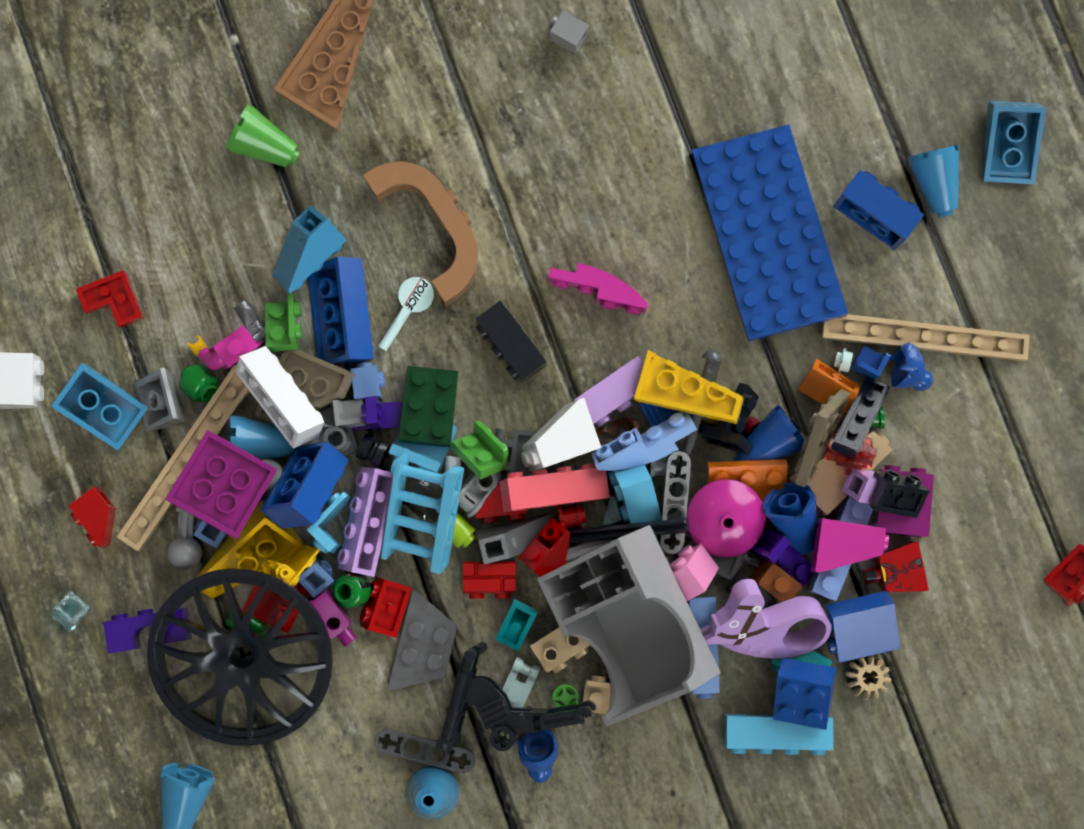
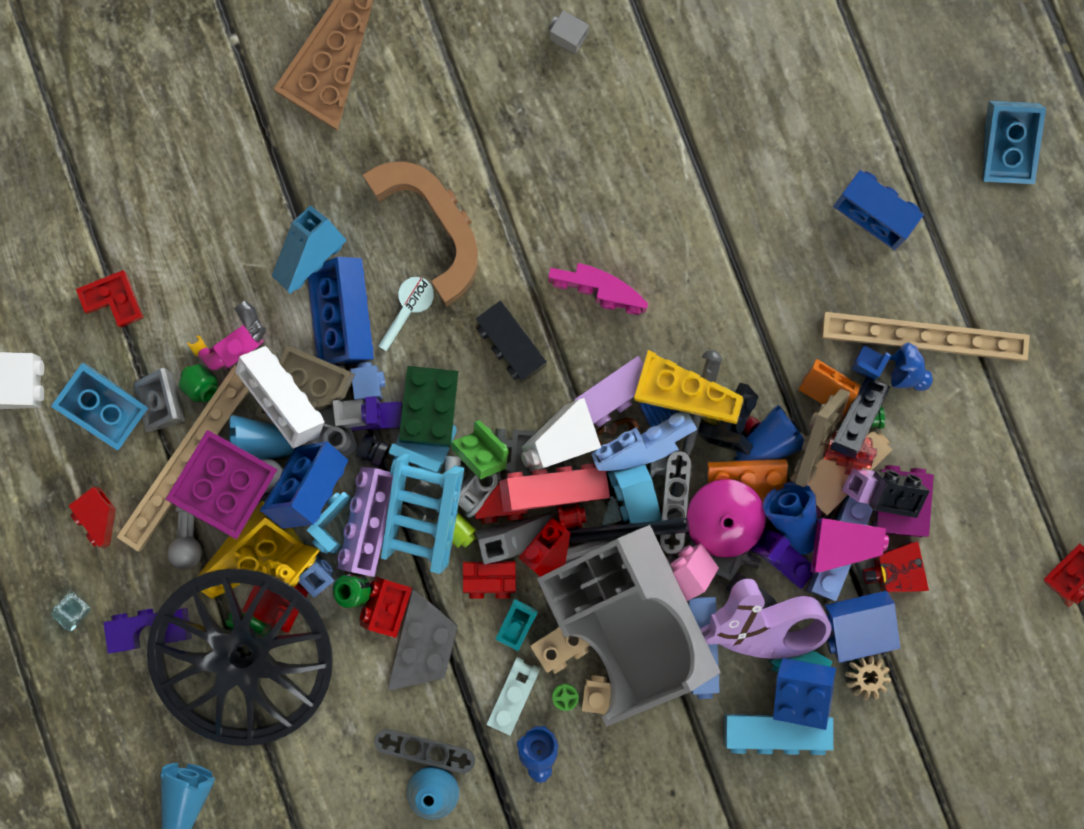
(209, 534): medium blue brick -> none
(261, 140): bright green cone -> none
(283, 325): bright green bracket -> none
(328, 608): magenta torso -> none
(497, 710): black piece -> none
(769, 233): blue plate -> none
(776, 581): dark orange torso -> none
(843, 360): light aqua plate -> none
(938, 178): dark azure cone -> none

